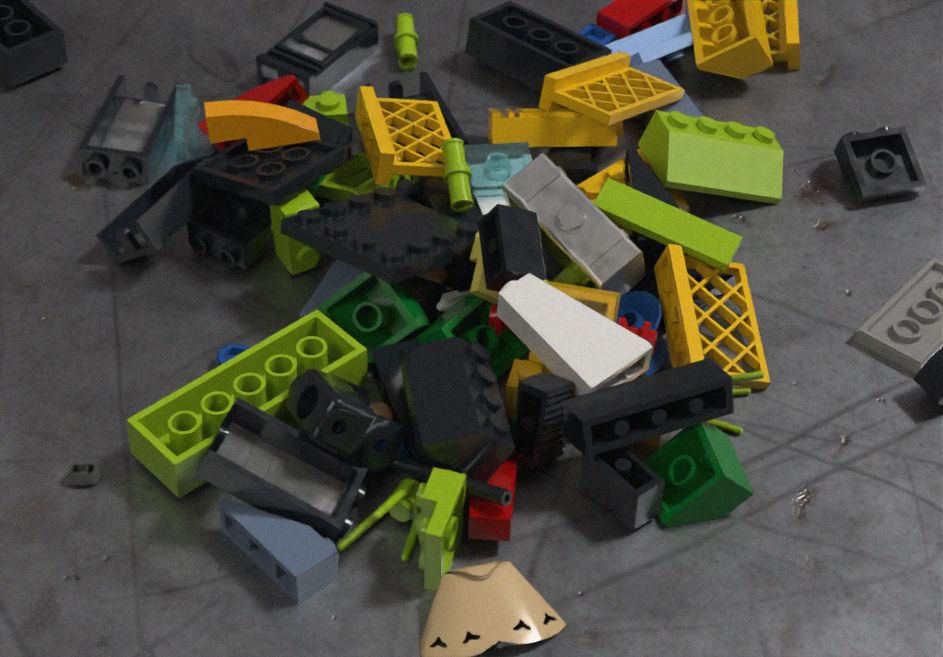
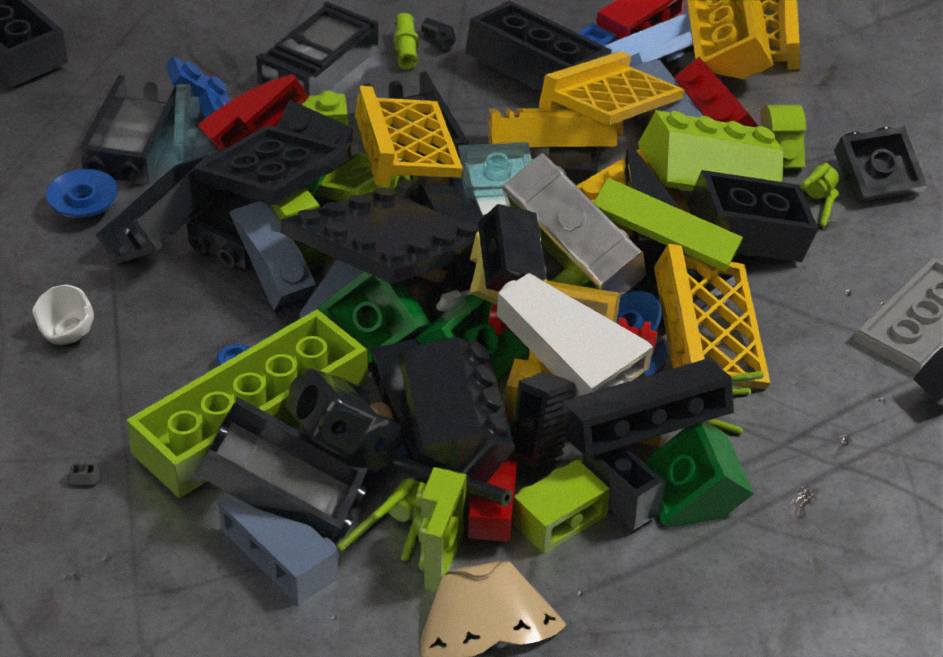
(63, 314): none -> white hair
(82, 193): none -> blue dish
(210, 91): none -> blue plate
(259, 122): light orange slope -> none
(273, 255): none -> sand blue slope
(443, 33): none -> black arm
(457, 175): lime pin -> none
(560, 505): none -> lime brick
(711, 94): none -> red brick
(764, 212): none -> black brick
(789, 127): none -> lime brick
(822, 184): none -> lime plant

